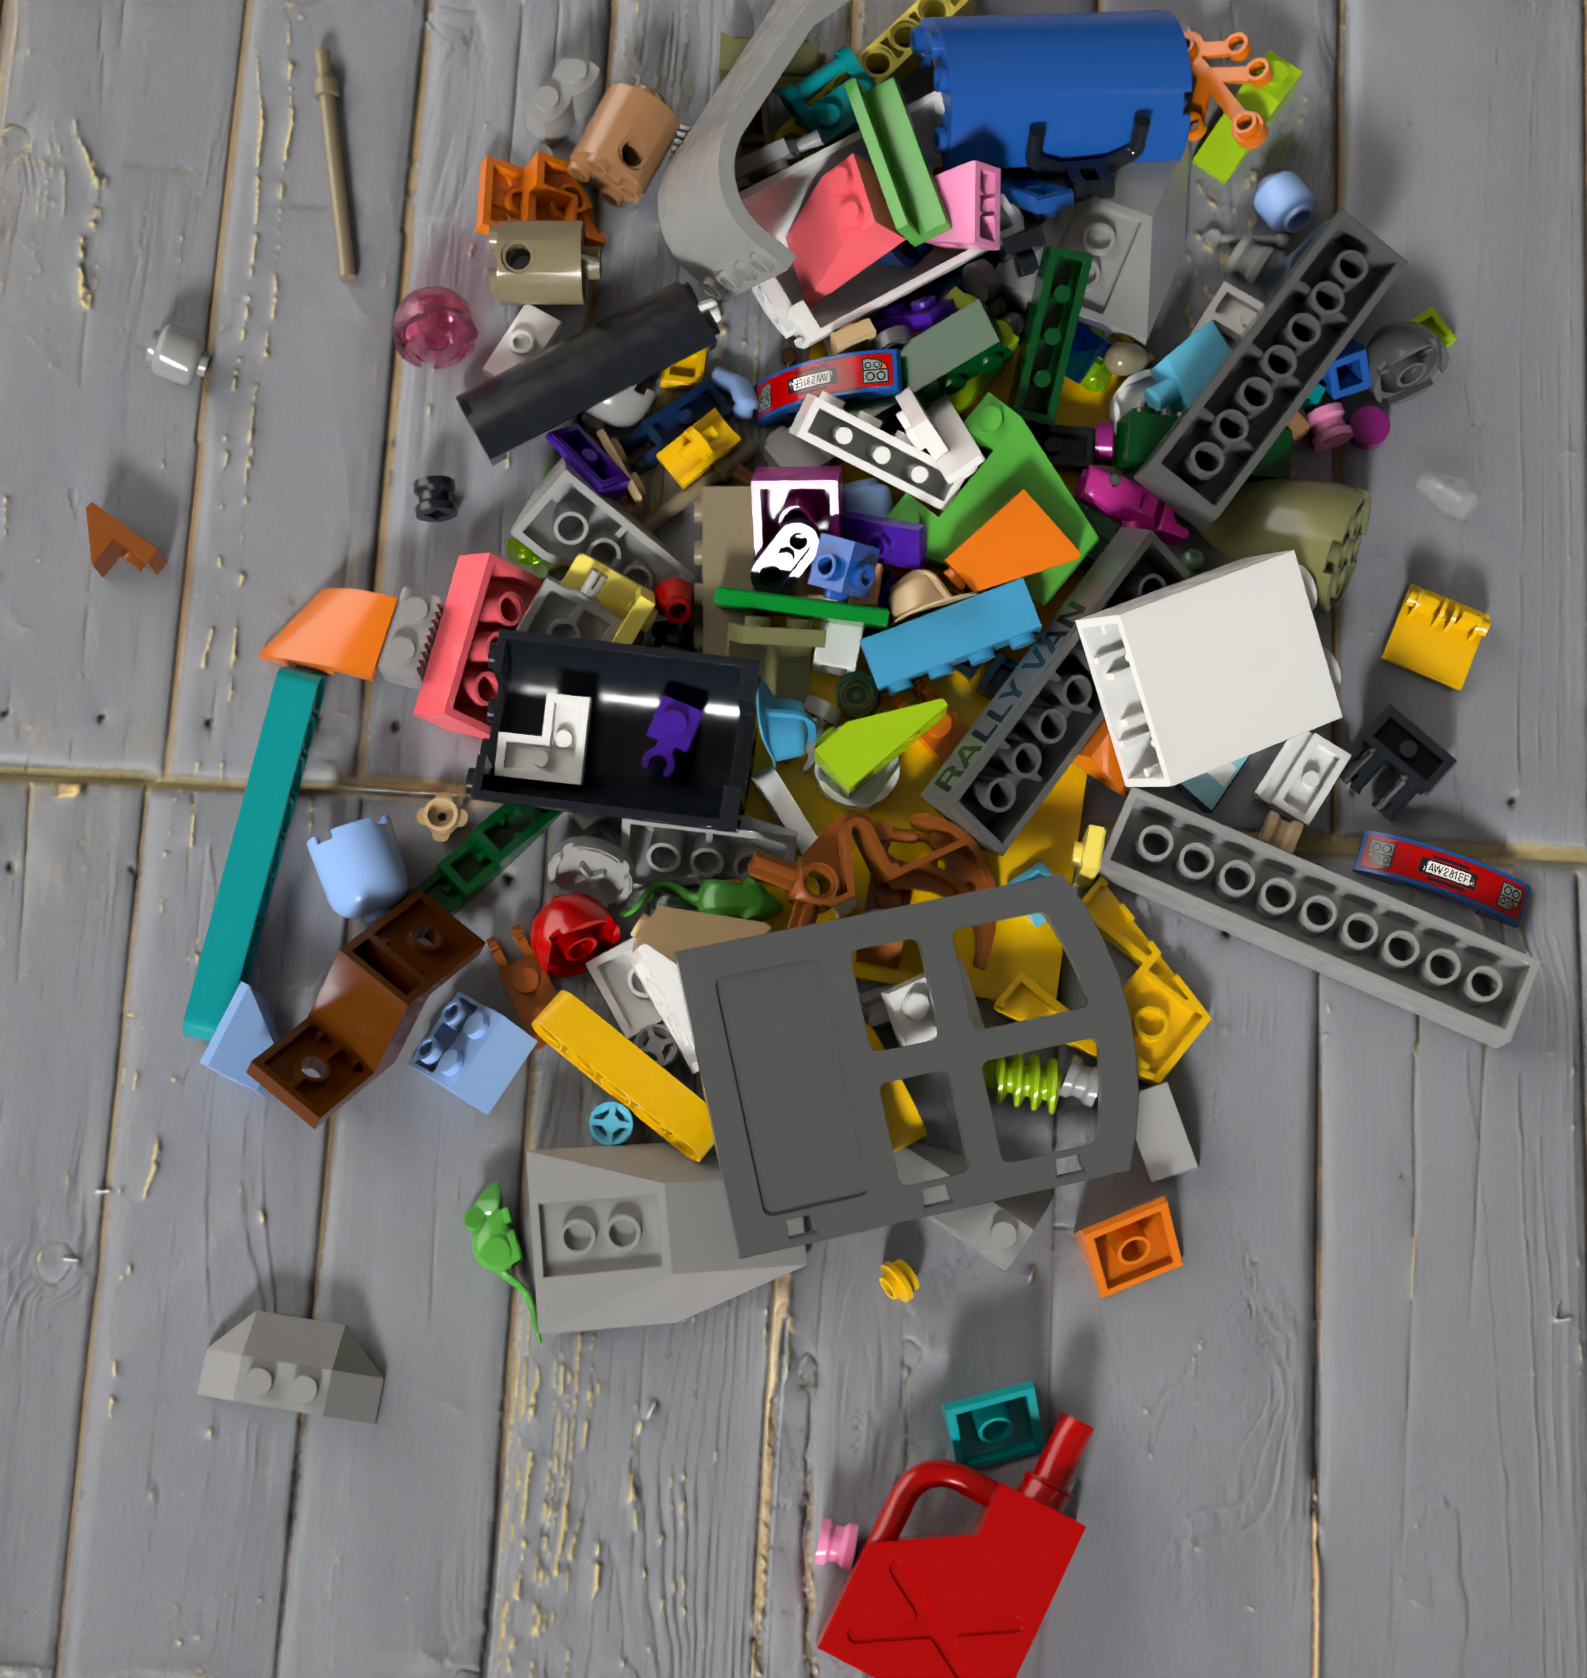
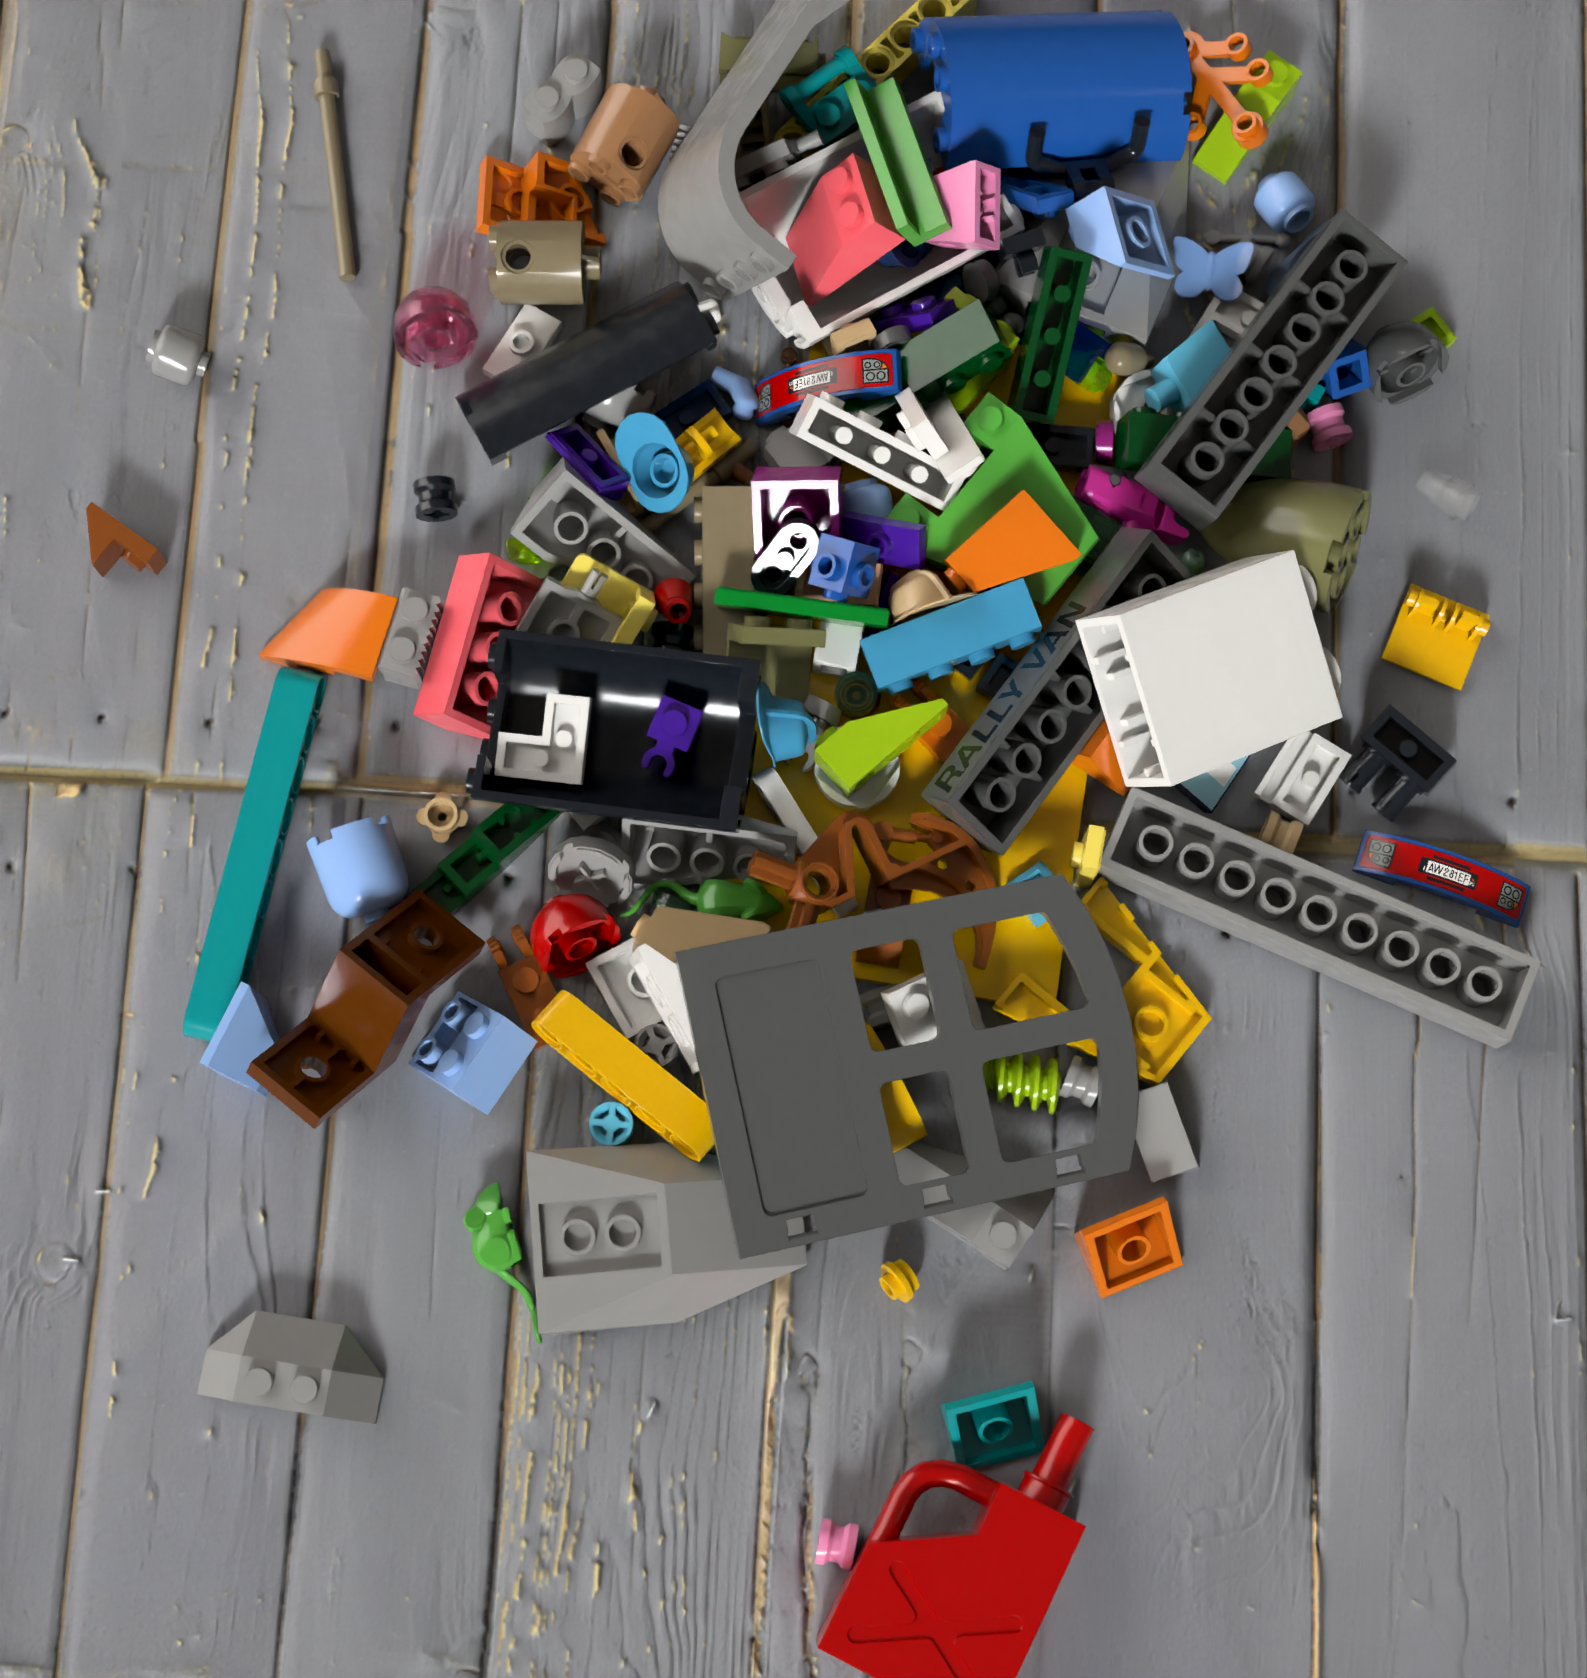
(653, 461): none -> dark azure piece
(686, 373): yellow tile -> none
(1121, 231): none -> light blue slope
(1210, 270): none -> medium blue animal
(1369, 427): magenta tile -> none

